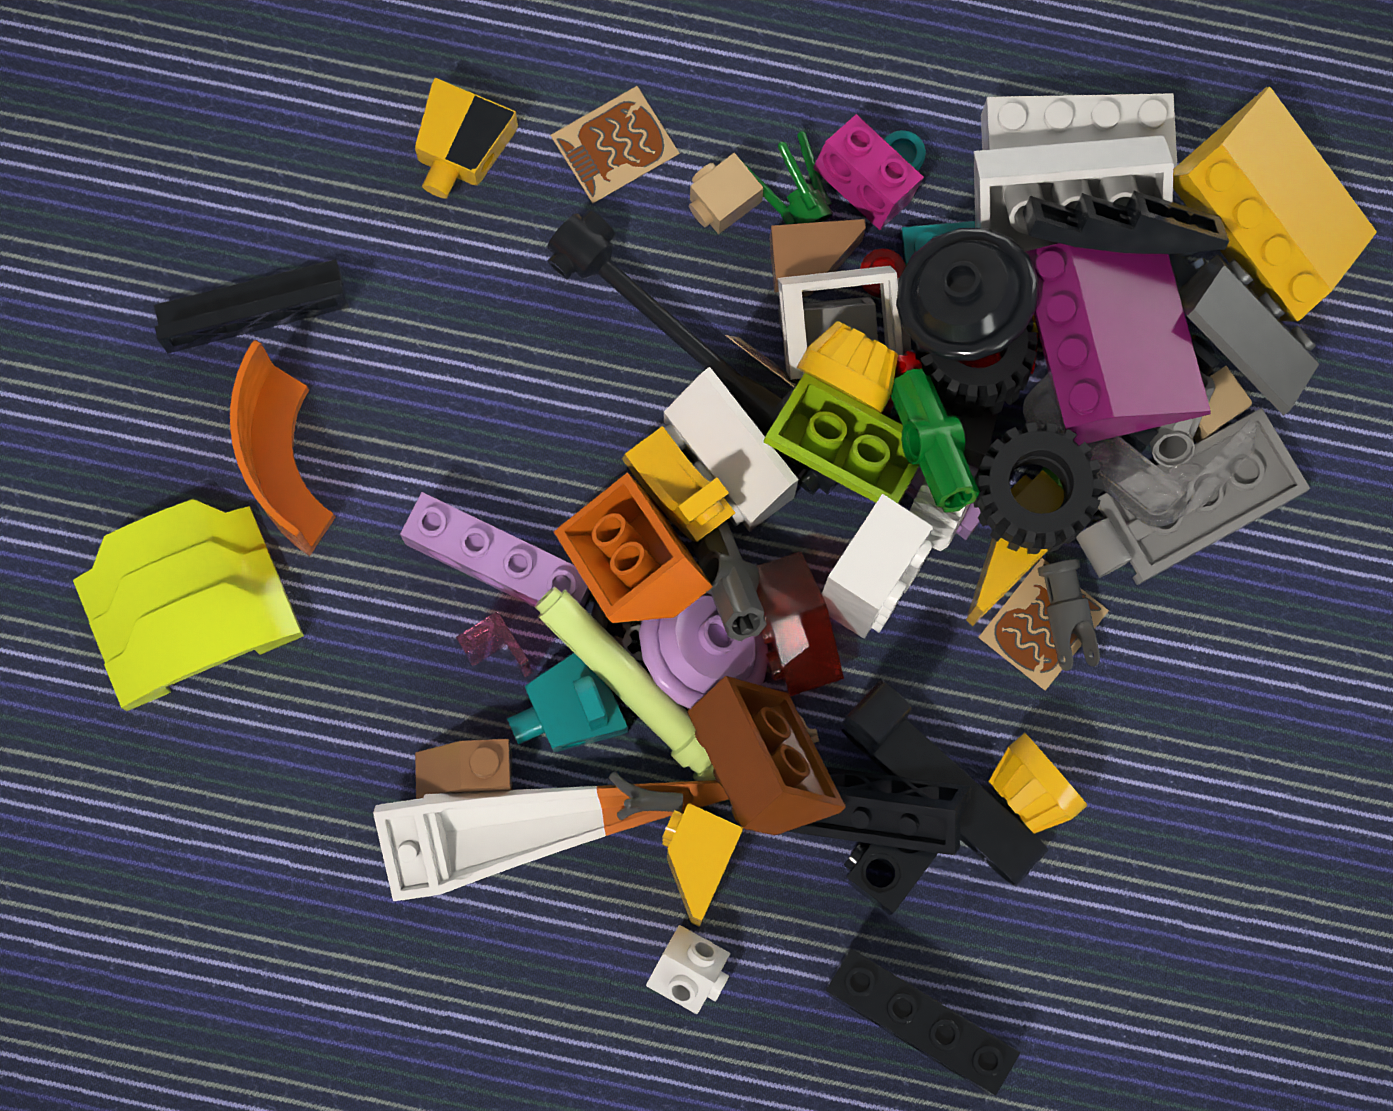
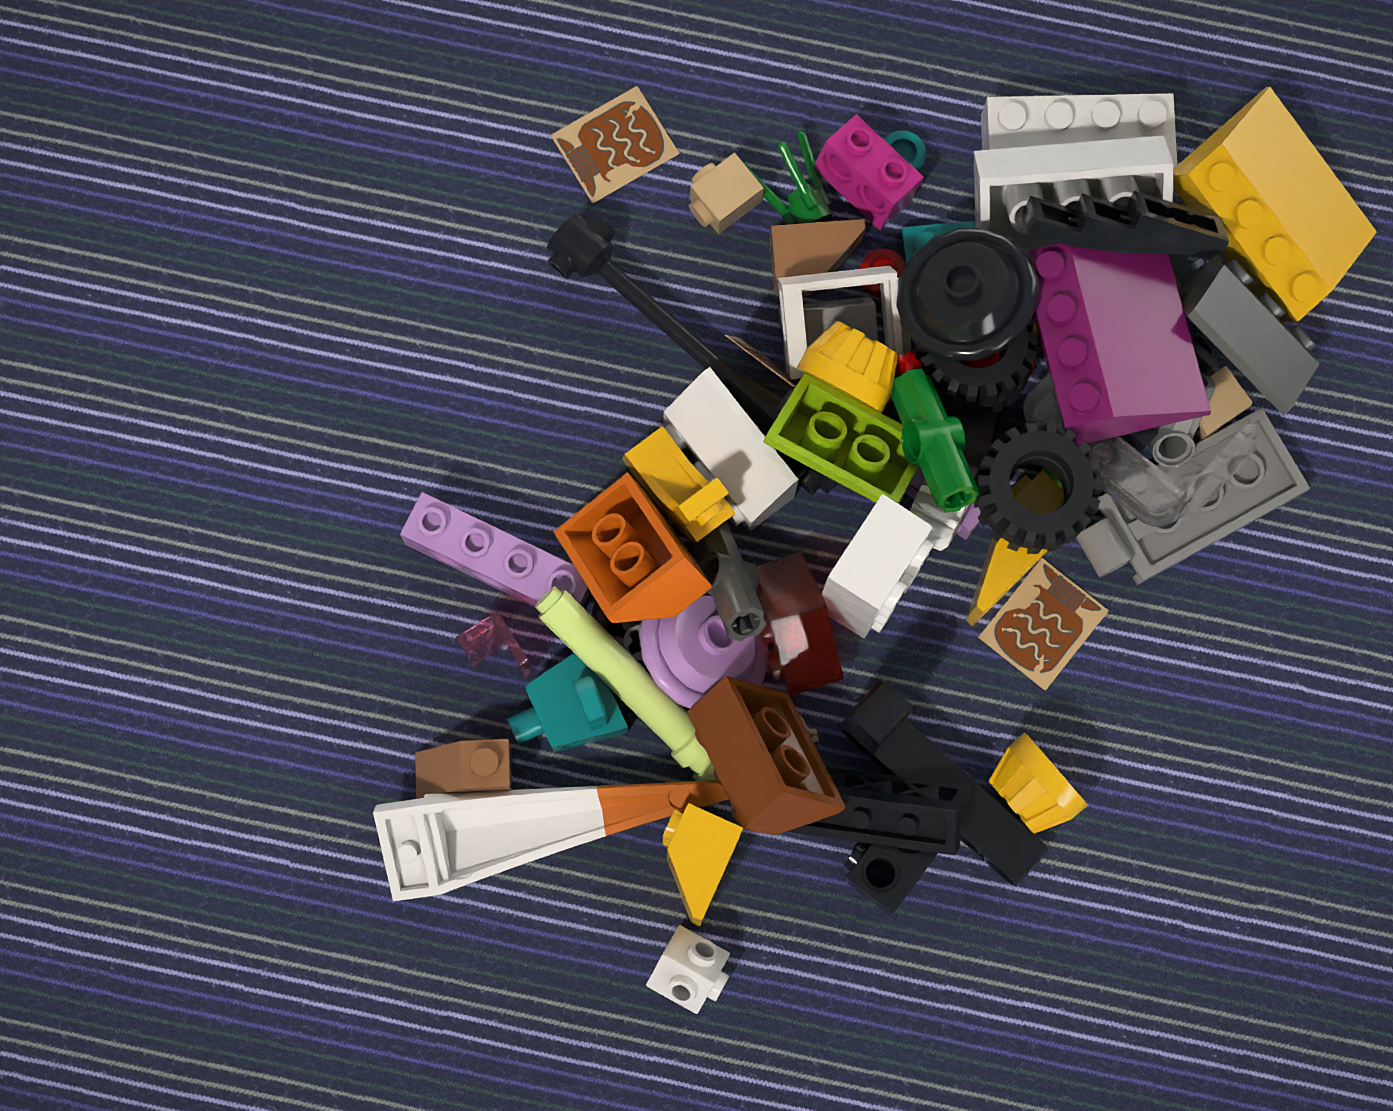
(183, 598): neon yellow slope -> none
(250, 306): black fence -> none
(262, 436): orange panel -> none
(460, 136): yellow torso -> none
(644, 799): dark grey bar -> none
(921, 1022): black brick -> none
(1069, 613): dark grey piece -> none

